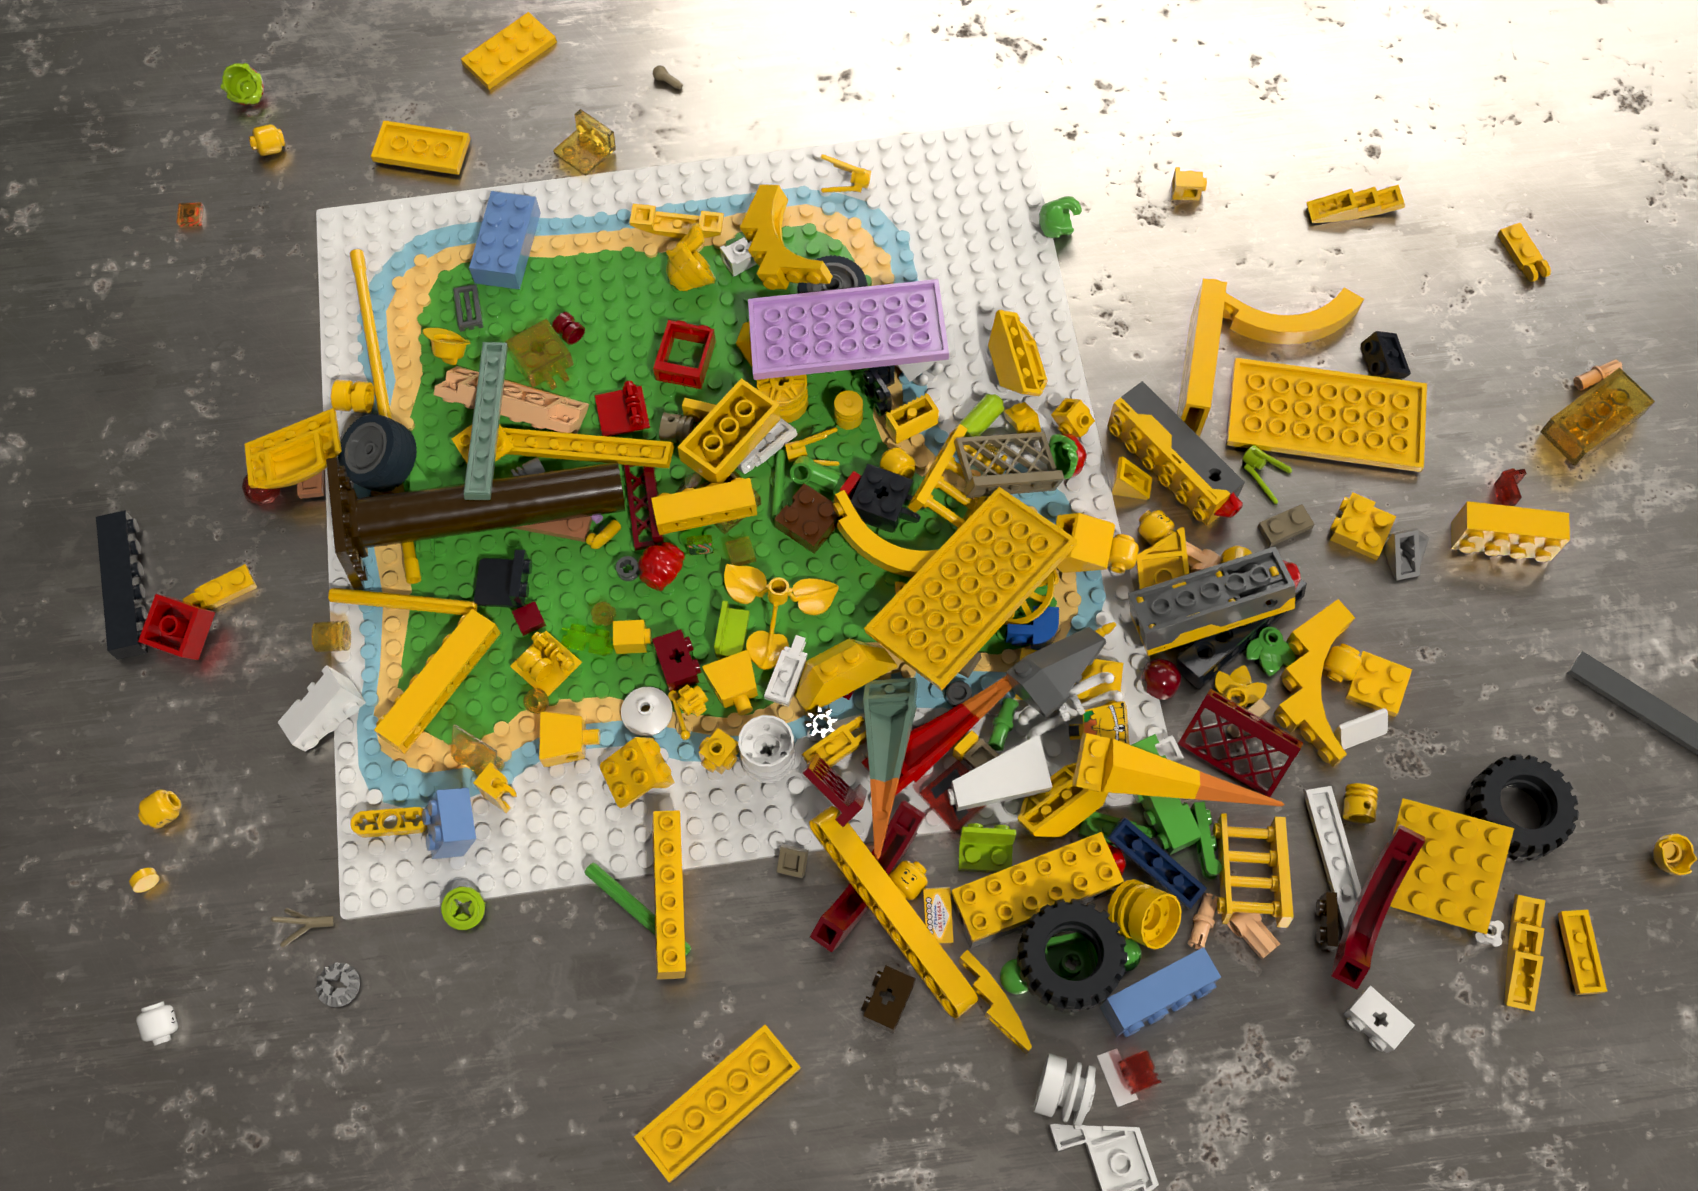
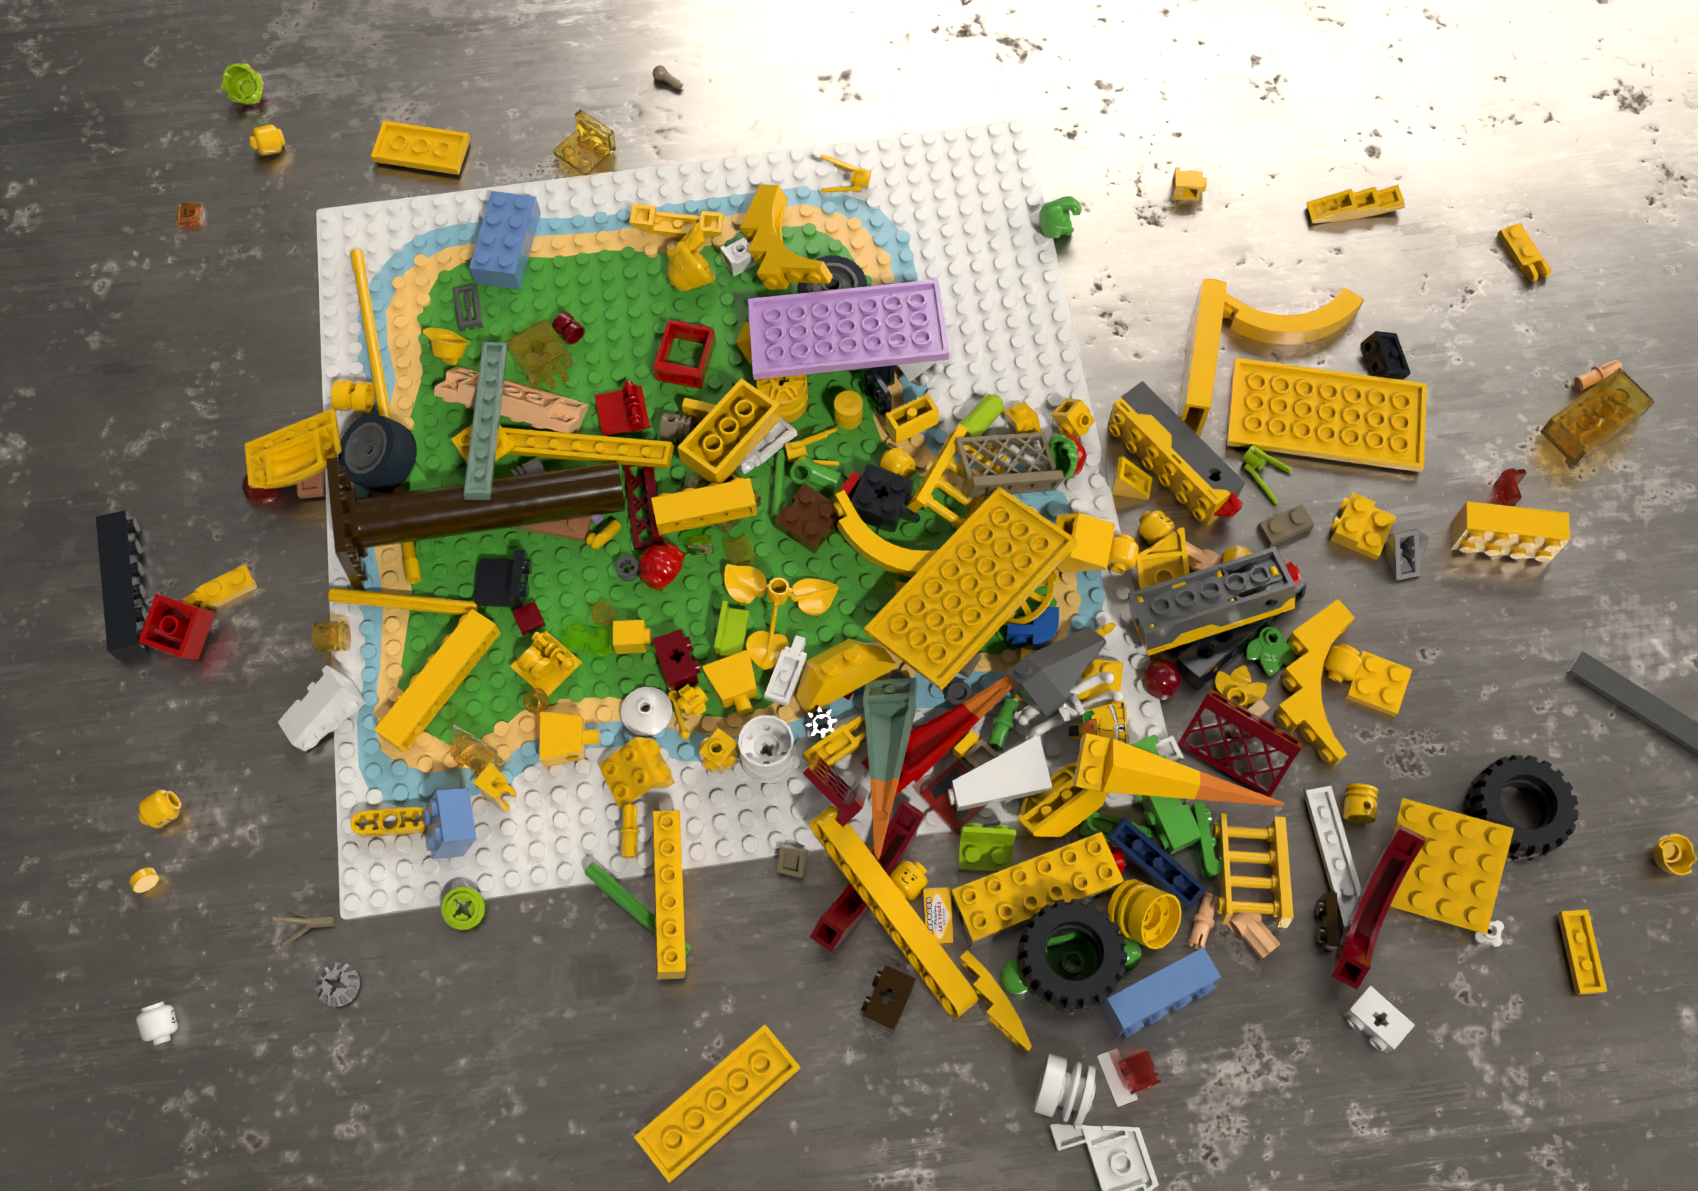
(508, 50): yellow plate -> none
(629, 832): none -> yellow axle
(1016, 355): yellow wedge -> none
(1362, 728): white slope -> none
(1523, 953): yellow slope -> none

